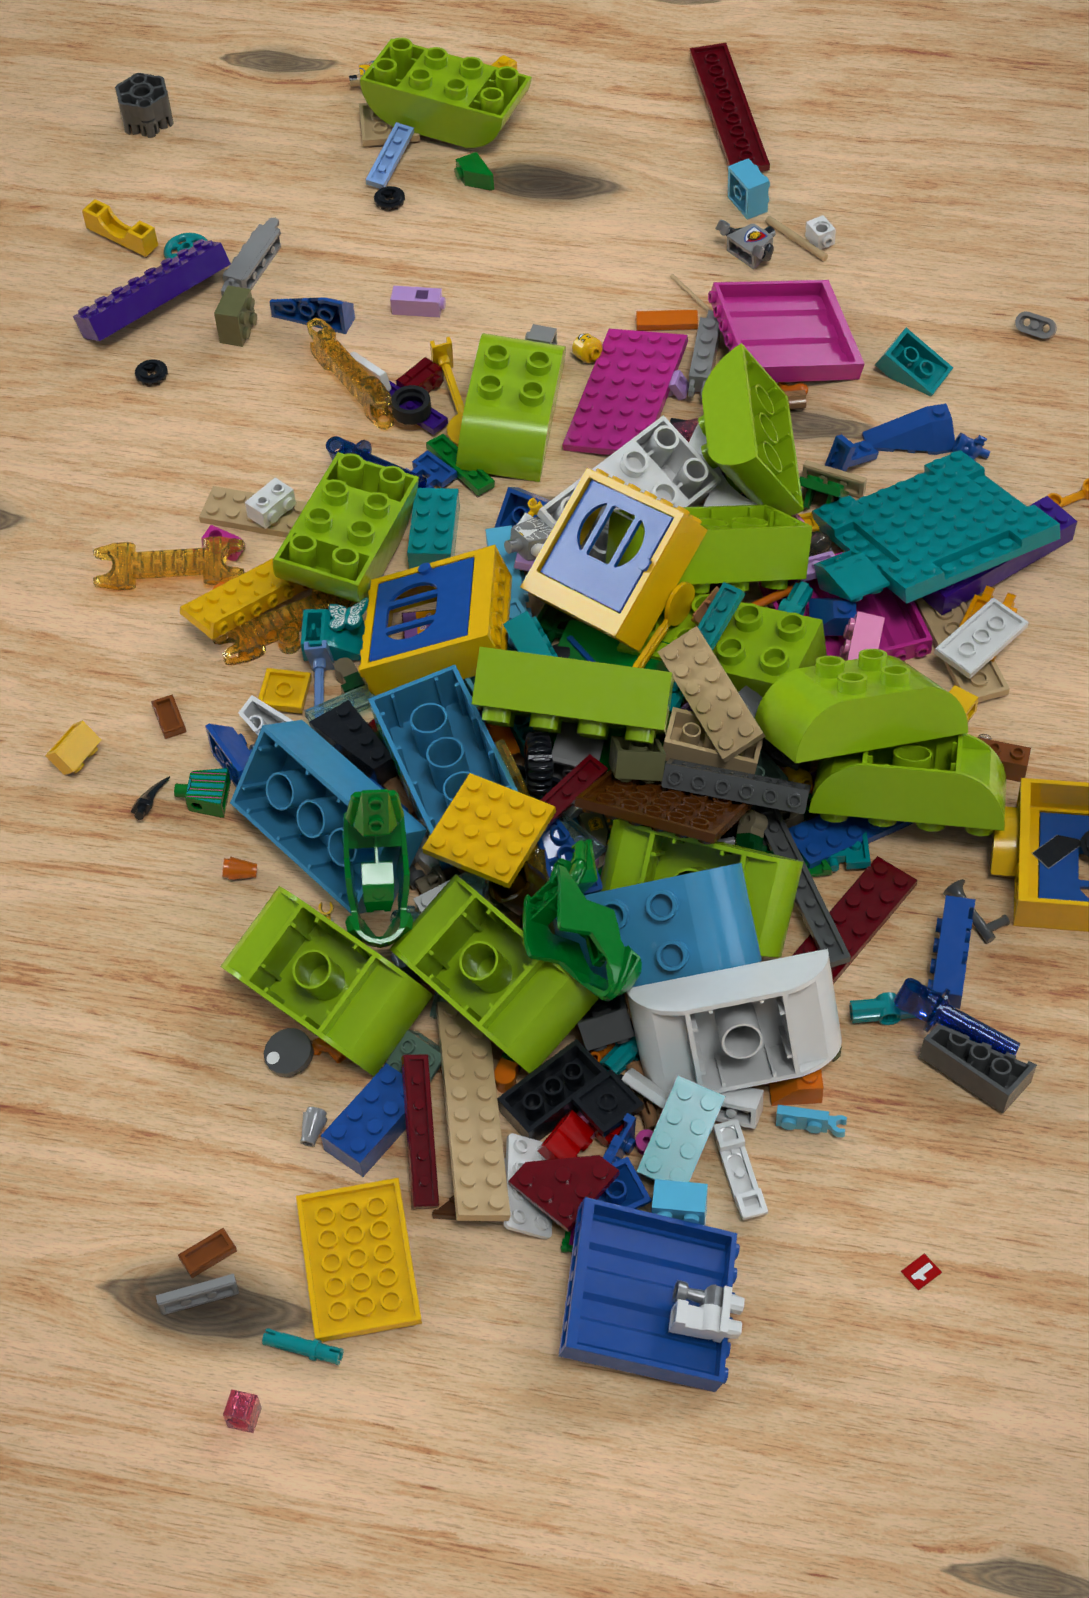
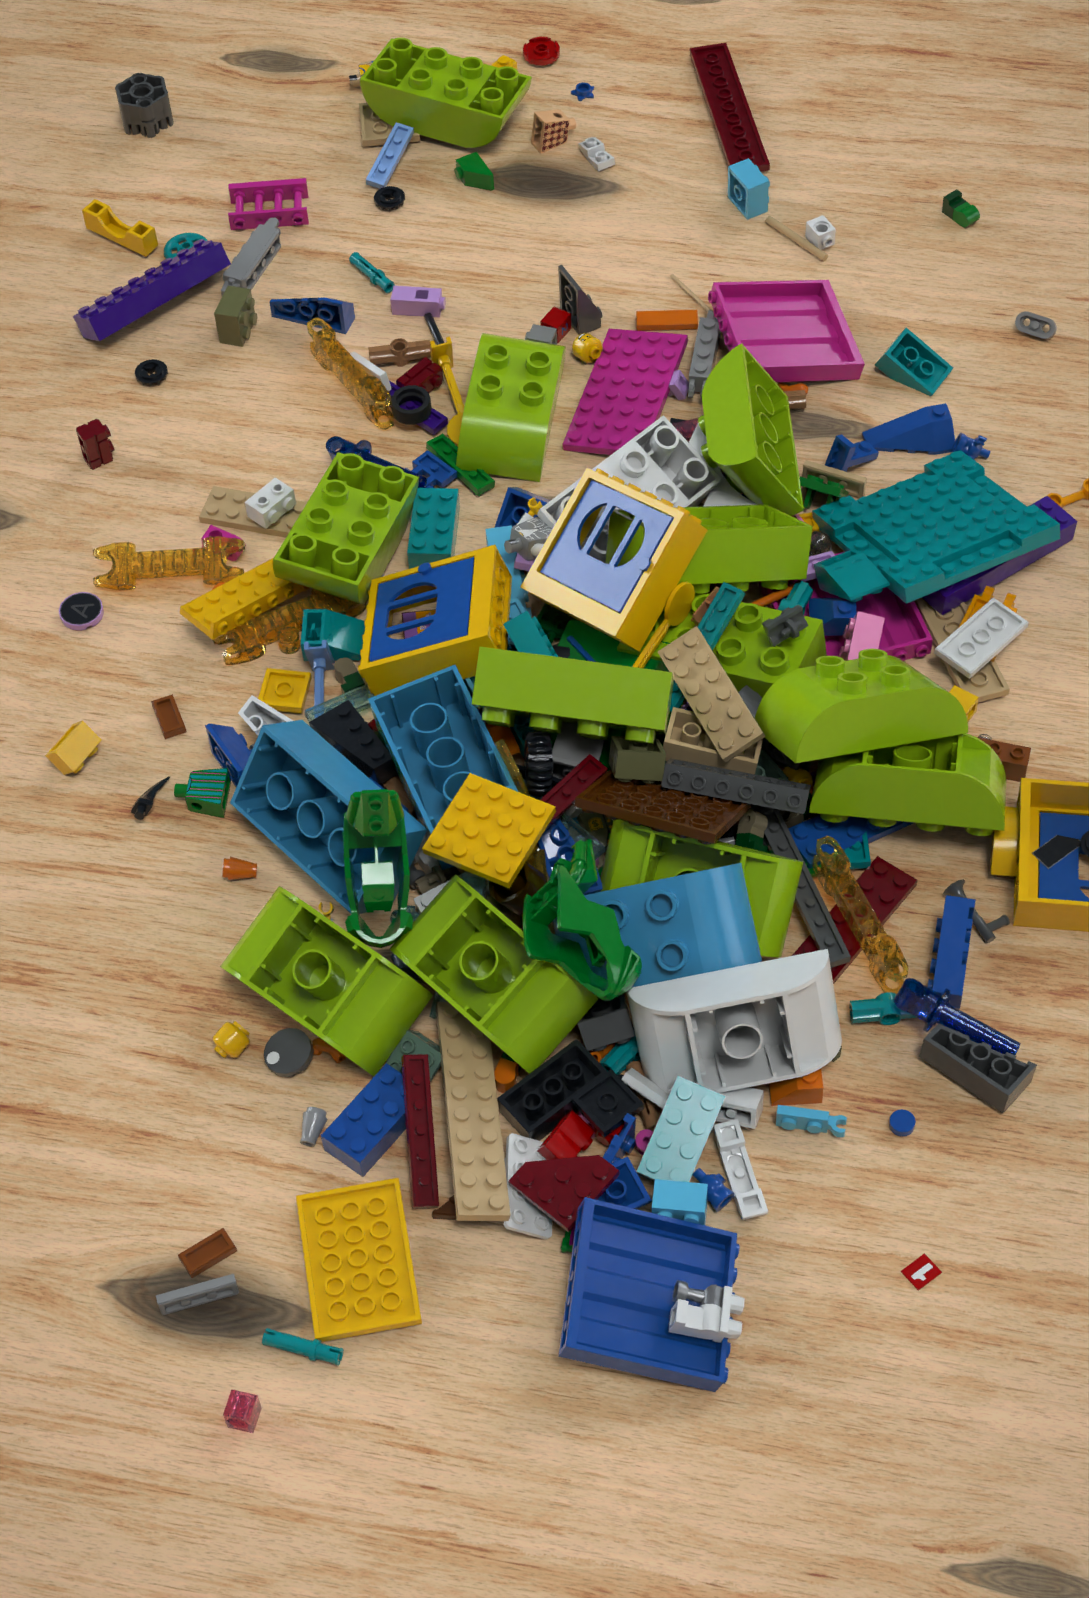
(81, 611): none -> black tile
(95, 443): none -> dark red brick
(231, 1040): none -> yellow head
(268, 191): none -> dark pink fence
(347, 617): teal animal -> none
(376, 275): none -> teal pin
(399, 352): none -> medium nougat piece
(433, 328): none -> black bar
(541, 51): none -> red plate
(550, 129): none -> light nougat torso
(558, 319): none -> red brick
(583, 90): none -> blue plate
(584, 314): none -> dark grey slope
(595, 153): none -> white slope
(717, 1193): none -> blue piece
(748, 243): light grey torso -> none
(785, 625): none -> dark grey hips
(882, 950): none -> clear yellow piece
(902, 1122): none -> blue tile
(959, 209): none -> leg

